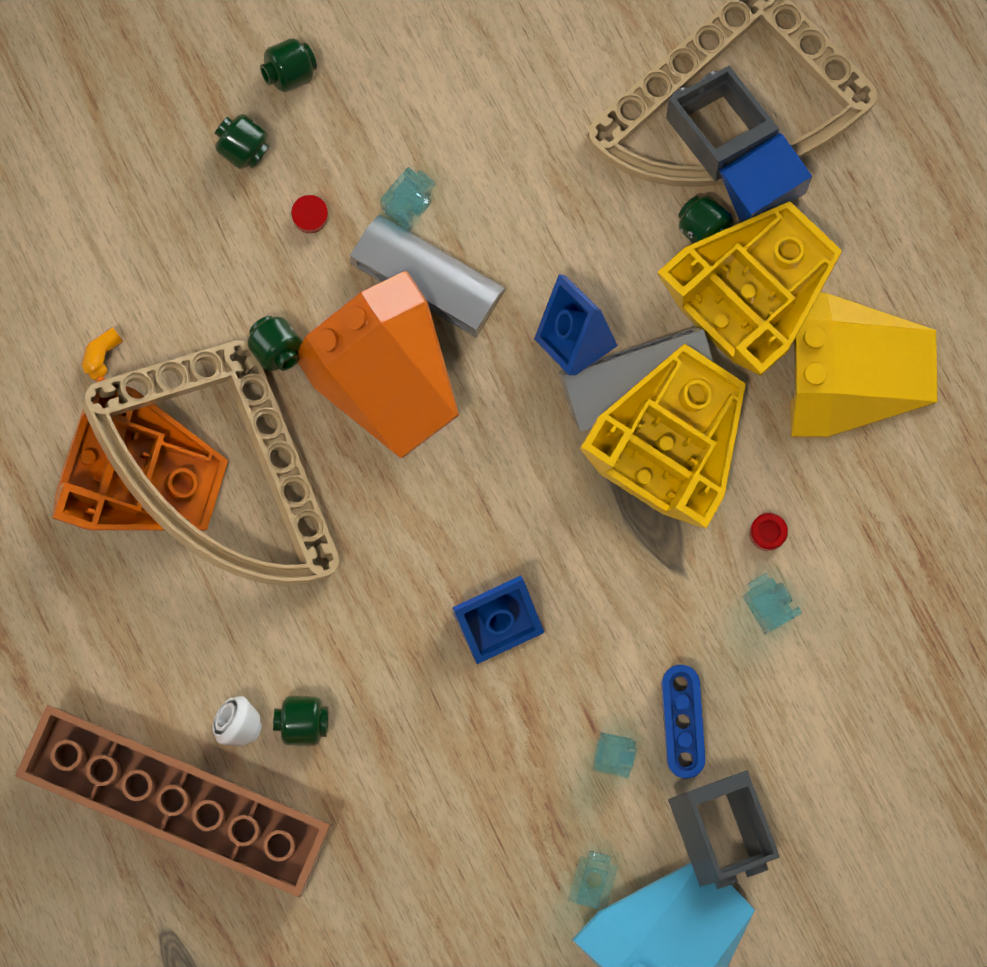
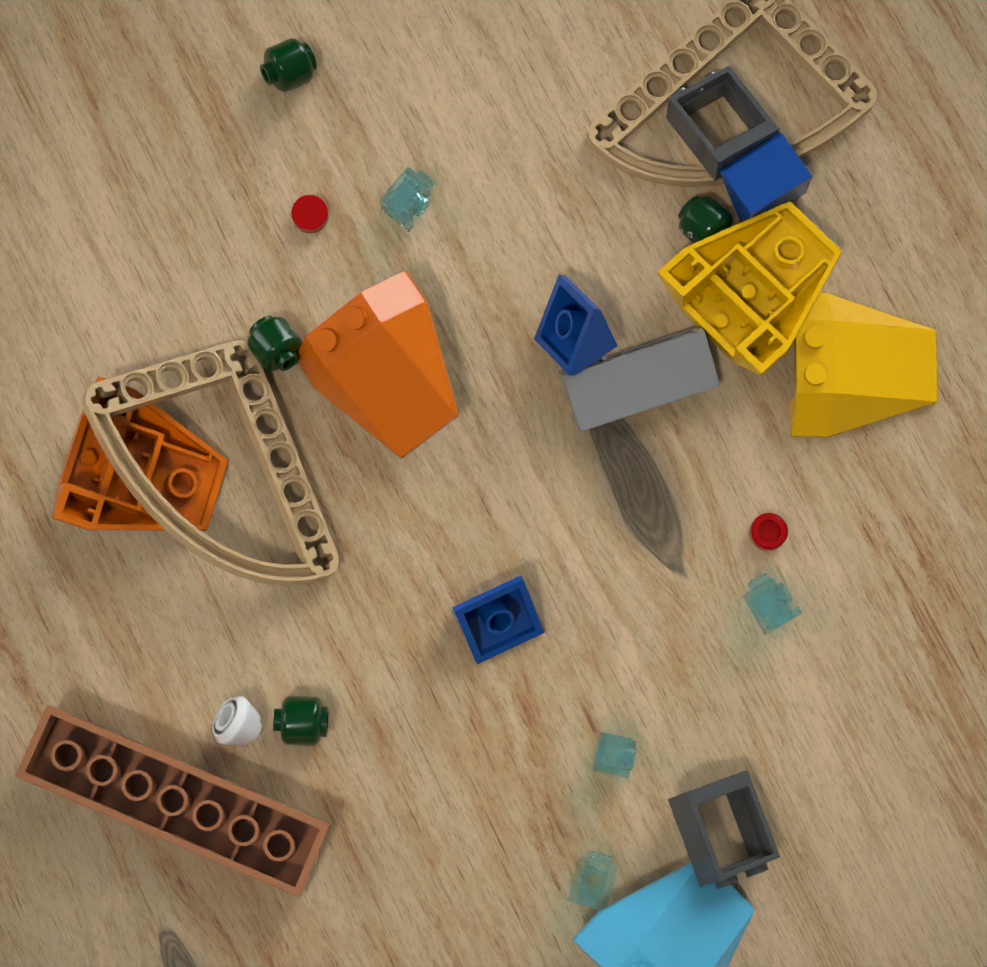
(95, 353): light orange arm -> none
(241, 141): dark green head -> none
(446, 283): light grey brick -> none
(672, 437): yellow wedge -> none
(688, 704): blue plate -> none

